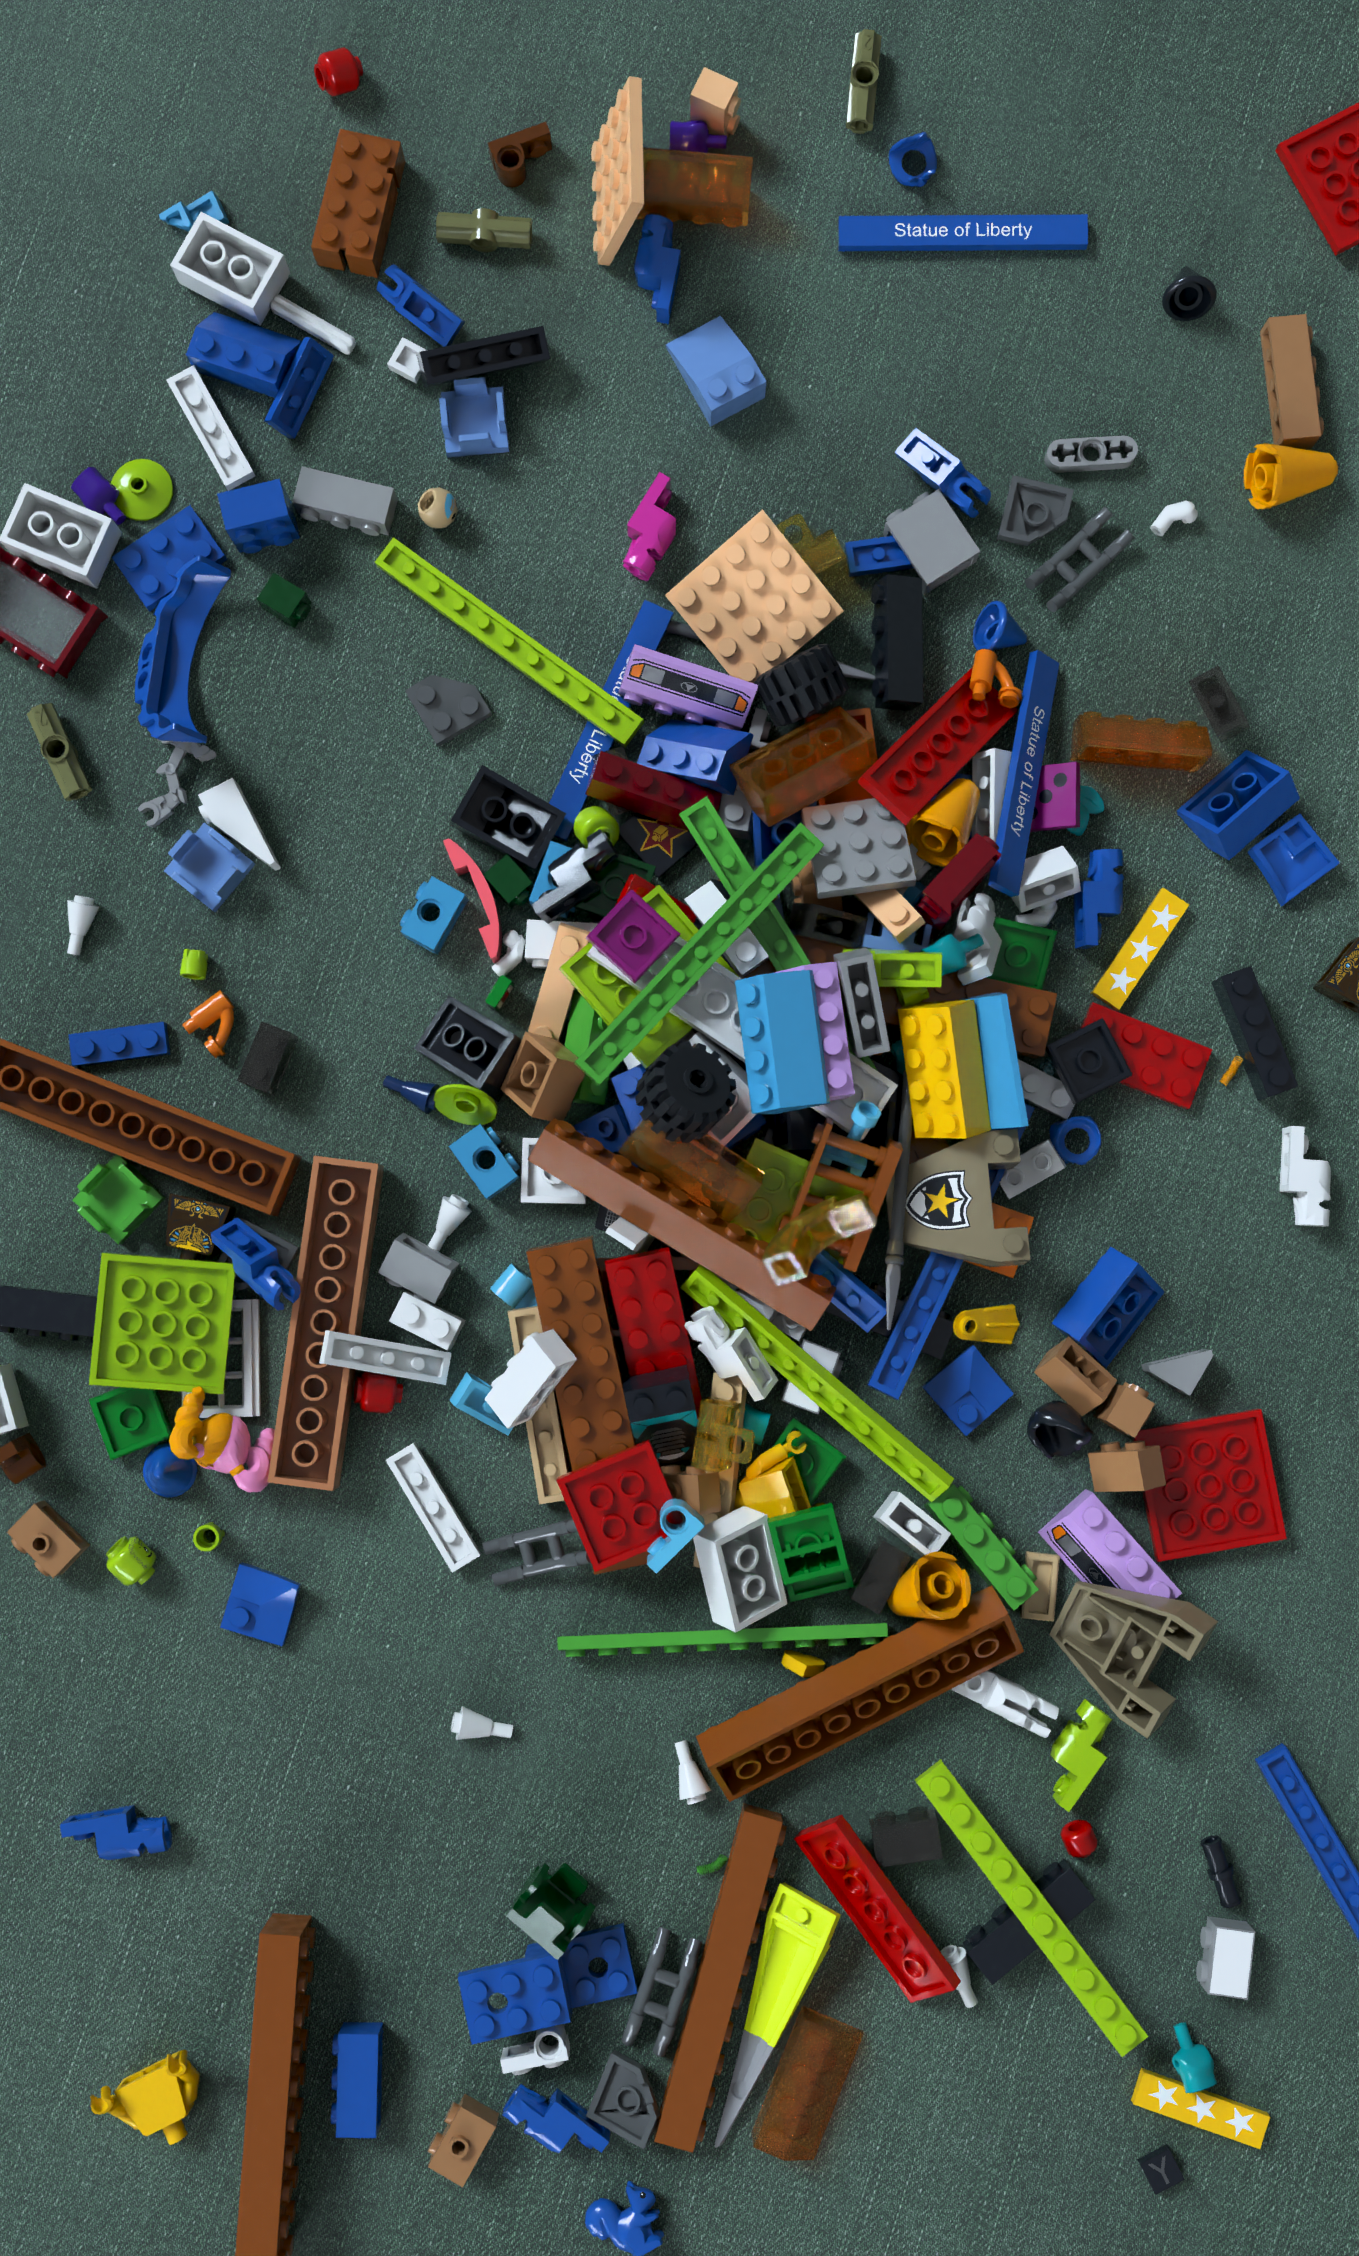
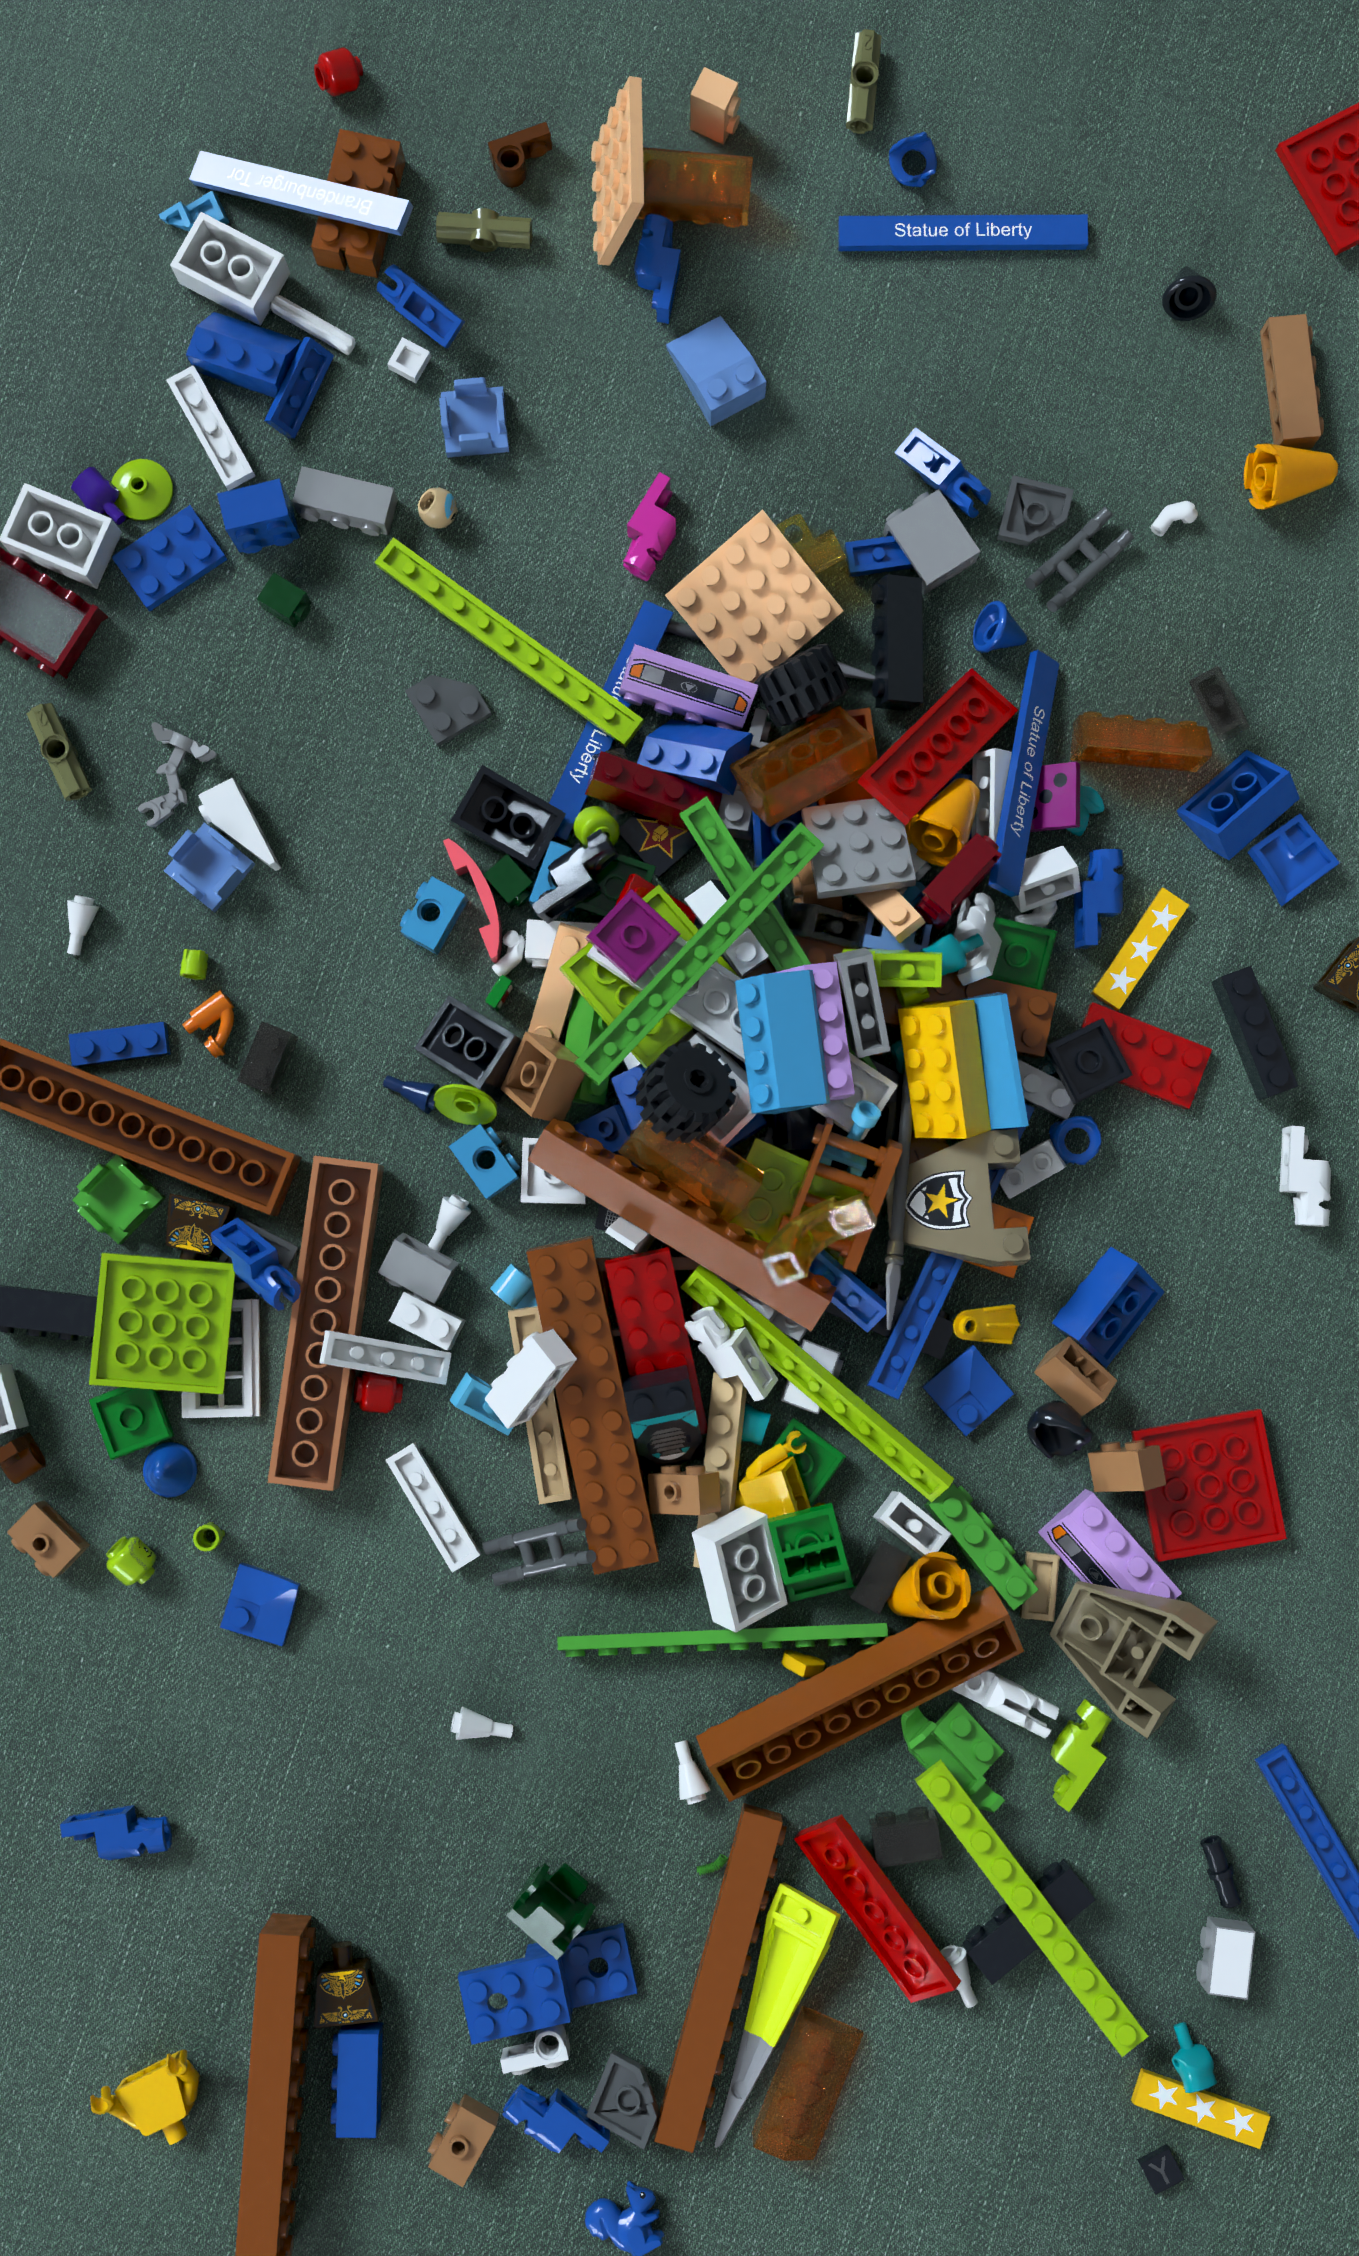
(169, 651): blue windscreen -> none
(221, 1443): hair -> none
(301, 193): none -> tile
(346, 1990): none -> torso
(483, 356): black brick -> none
(618, 1504): red plate -> none
(678, 1535): medium azure plate -> none
(679, 1982): dark grey piece -> none
(694, 137): dark purple piece -> none
(716, 1436): clear yellow piece -> none
(961, 1746): none -> bright green plate
(981, 681): orange plant -> none
(1079, 1838): red piece -> none
(1099, 443): light grey beam -> none
(1125, 1409): medium nougat brick -> none
(1180, 1371): light grey slope -> none
(1231, 1071): light orange leg -> none

